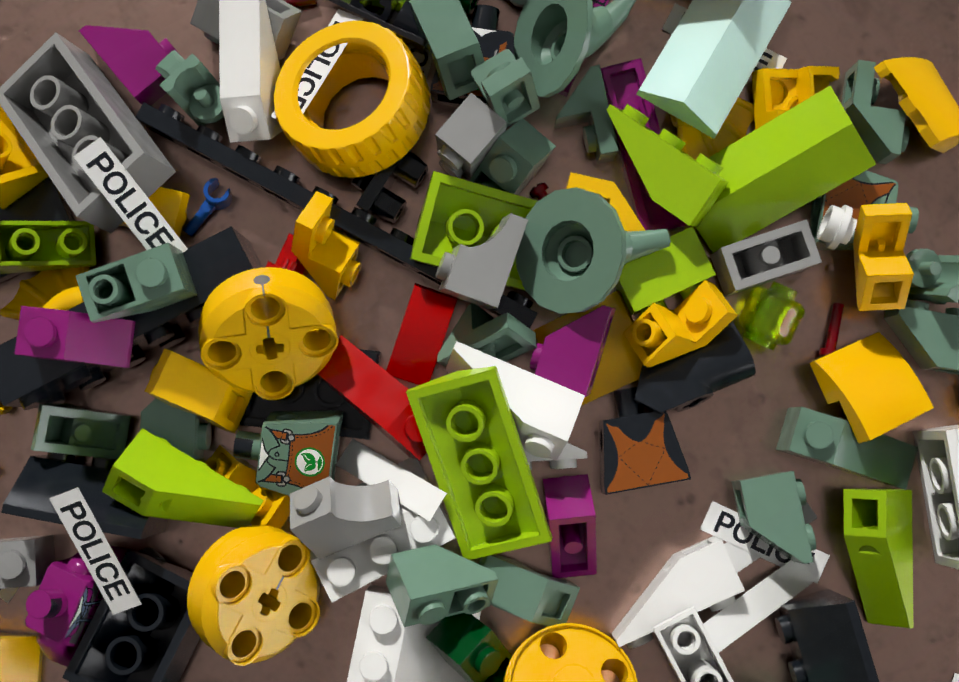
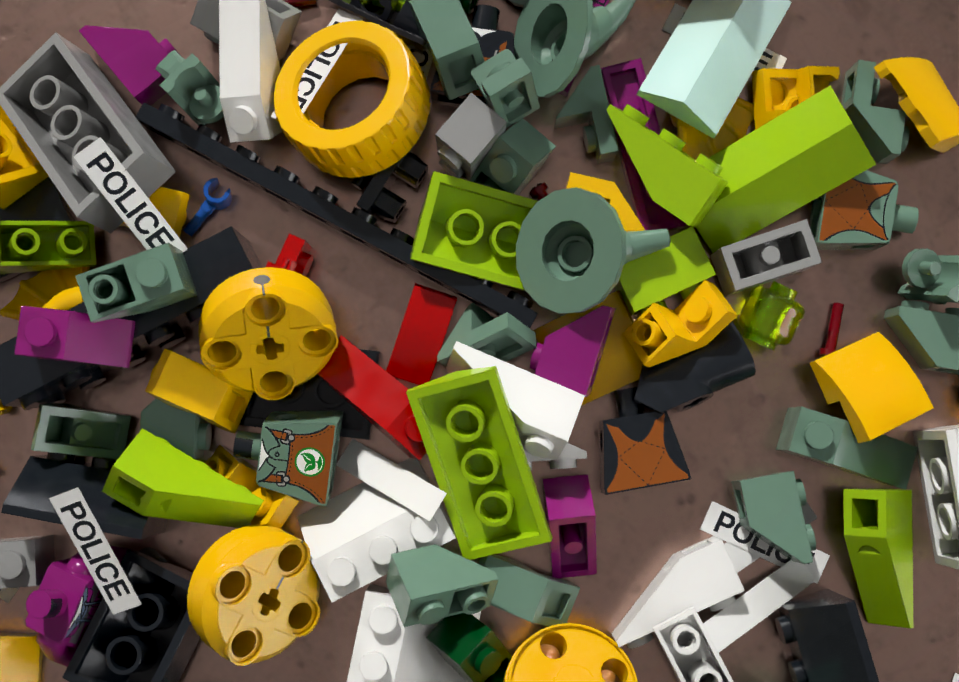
(321, 250): yellow slope -> none
(339, 515): light grey arch -> none
(482, 271): light grey arch -> none
(837, 226): white plate -> none
(880, 263): yellow slope -> none

